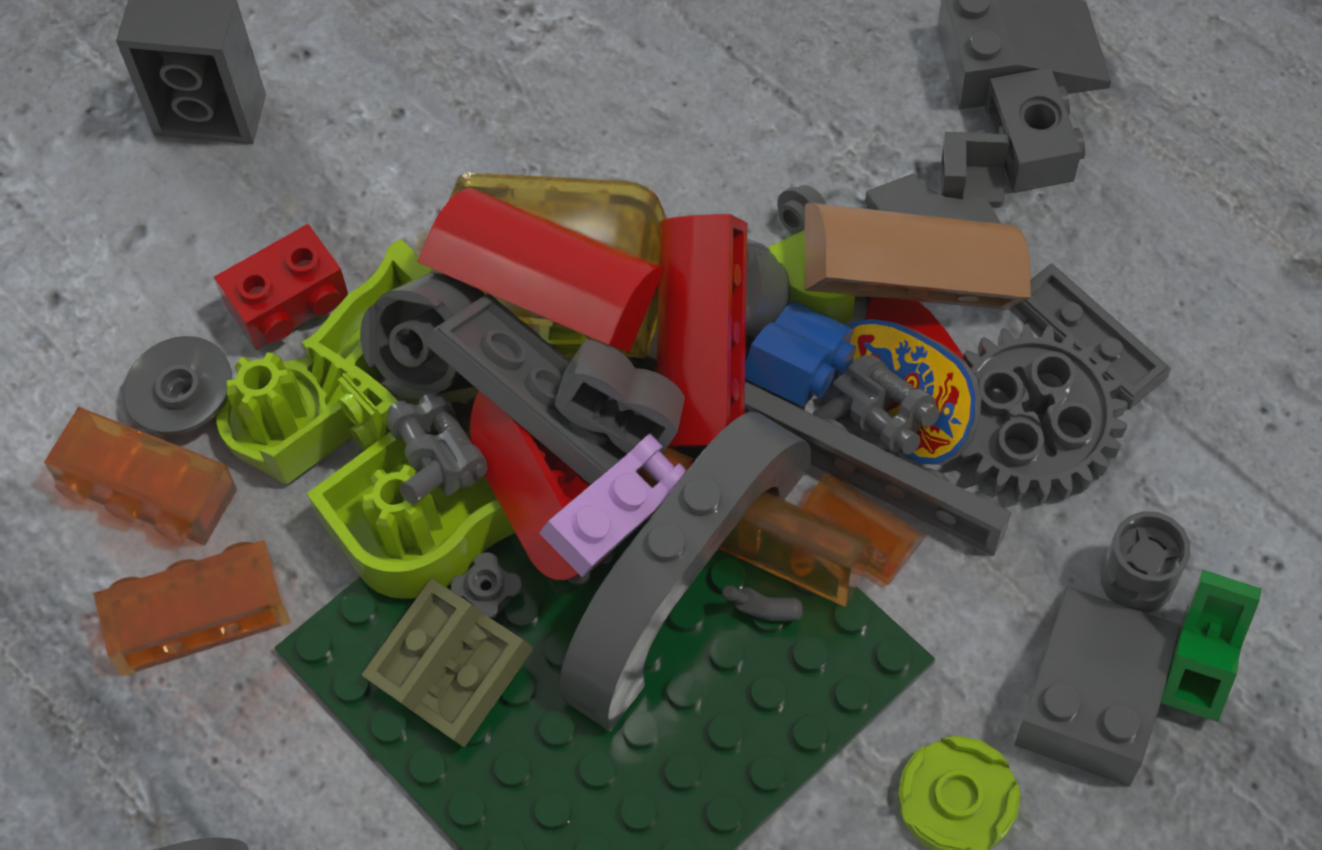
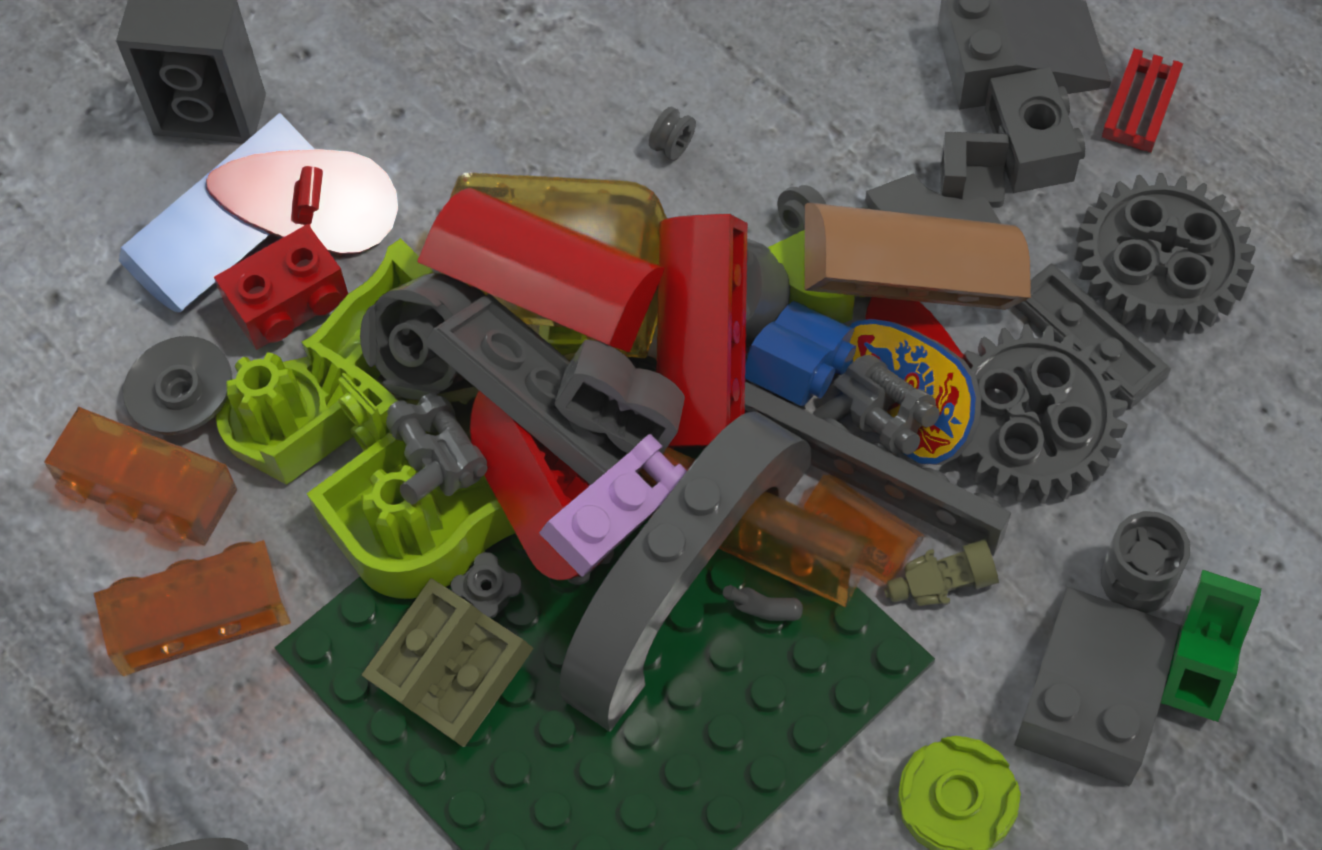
(196, 235): none -> light blue brick
(333, 191): none -> shield
(672, 133): none -> dark grey bush
(932, 579): none -> olive piece
(1153, 69): none -> red tile
(1164, 254): none -> dark grey gear

